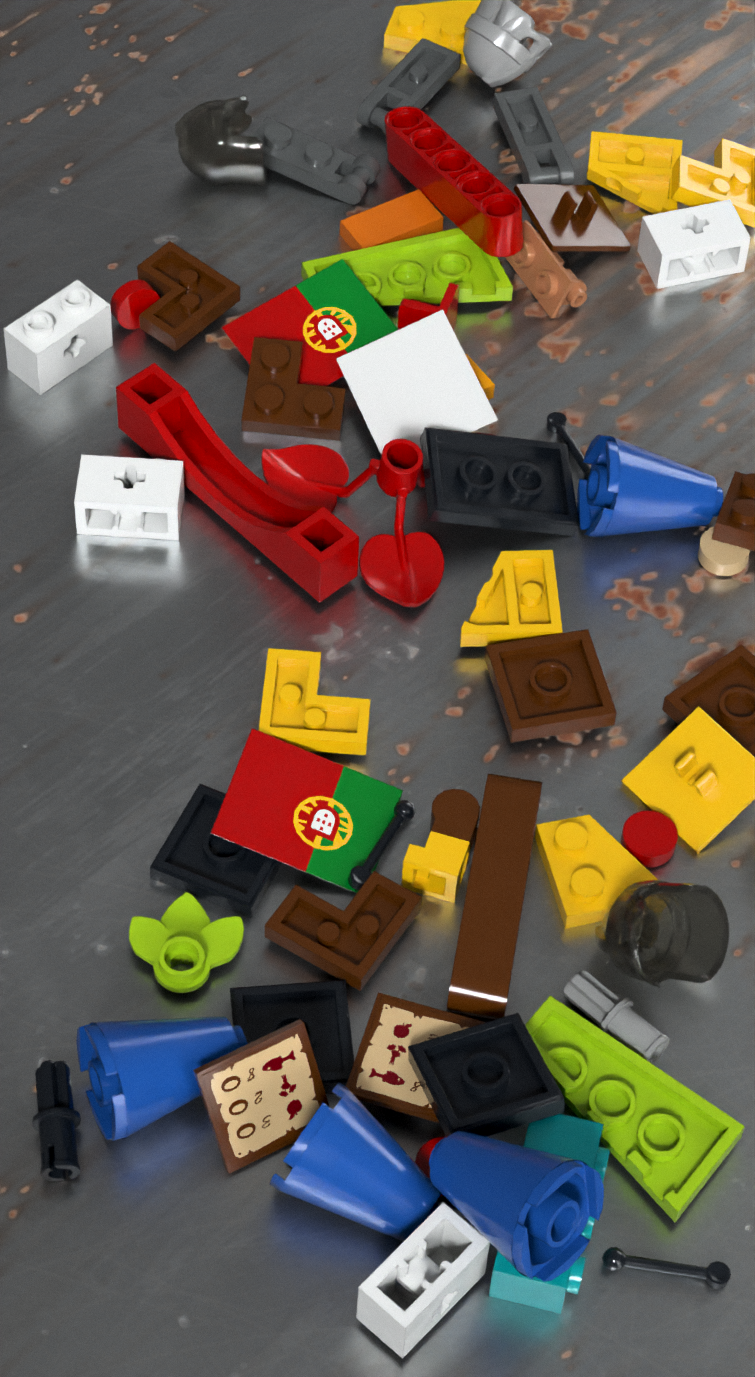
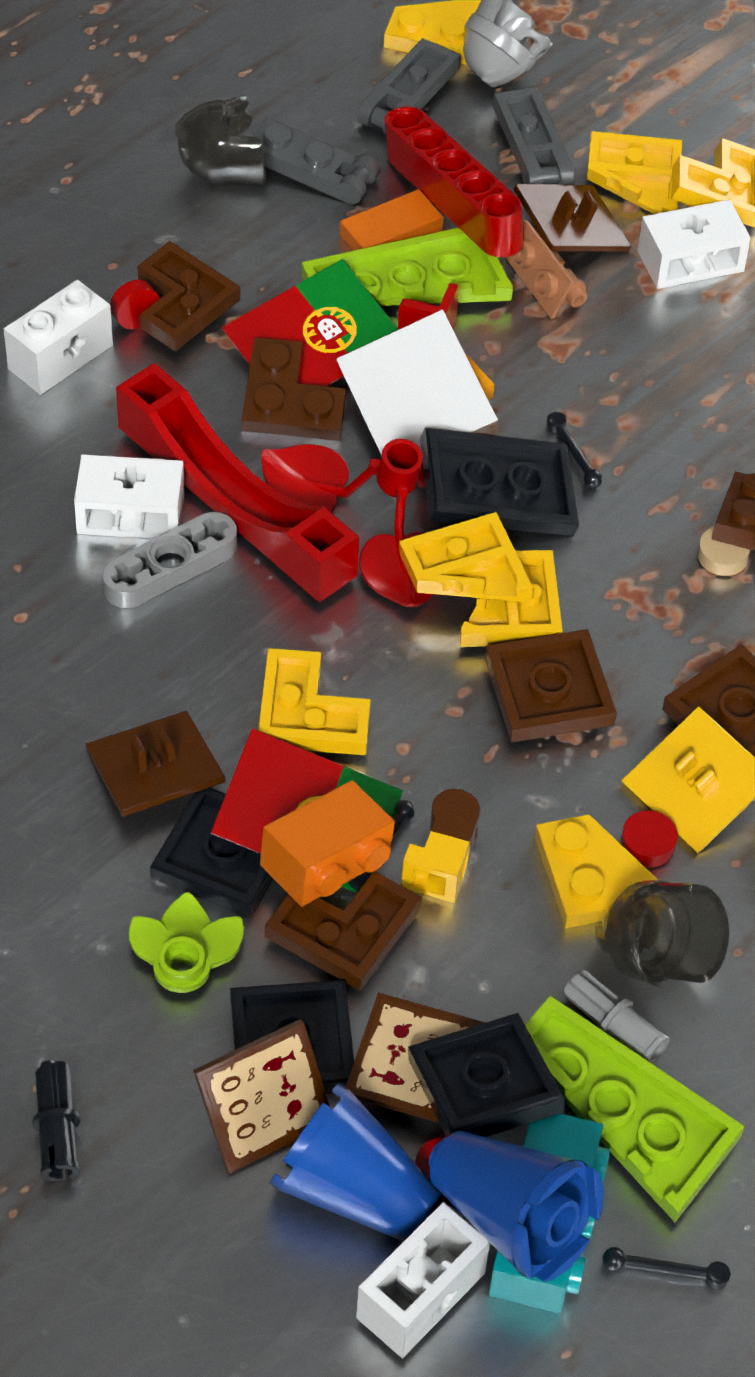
(147, 1066): blue cone -> none
(155, 763): none -> reddish brown piece
(160, 579): none -> light grey beam
(327, 843): none -> orange brick
(467, 561): none -> yellow wing
(494, 897): reddish brown beam -> none
(642, 491): blue cone -> none

